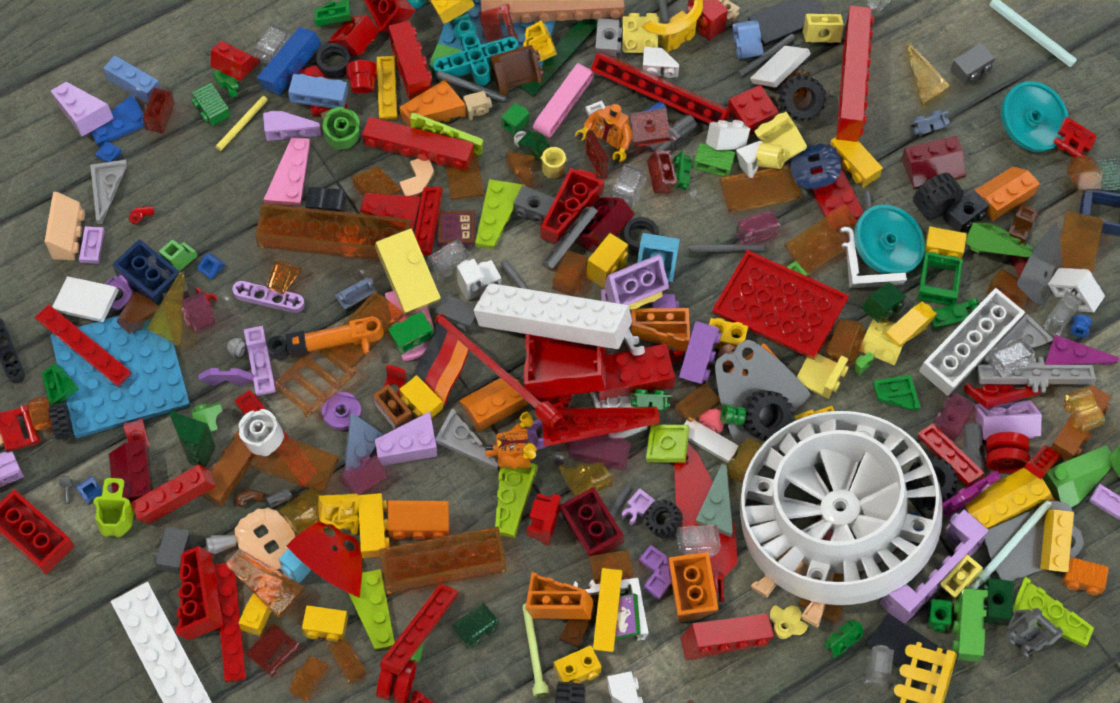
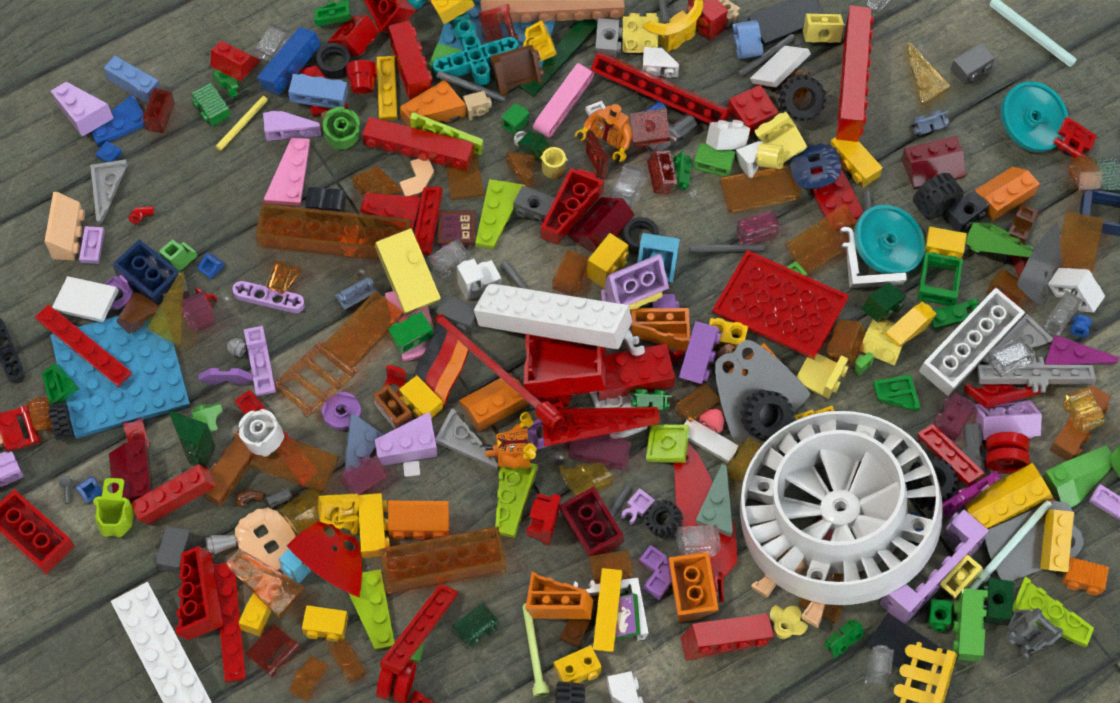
(301, 343): orange piece -> none
(411, 468): none -> white sticker
(568, 237): dark grey tile -> none
(733, 415): green wheel -> none
(1042, 461): red tile -> none

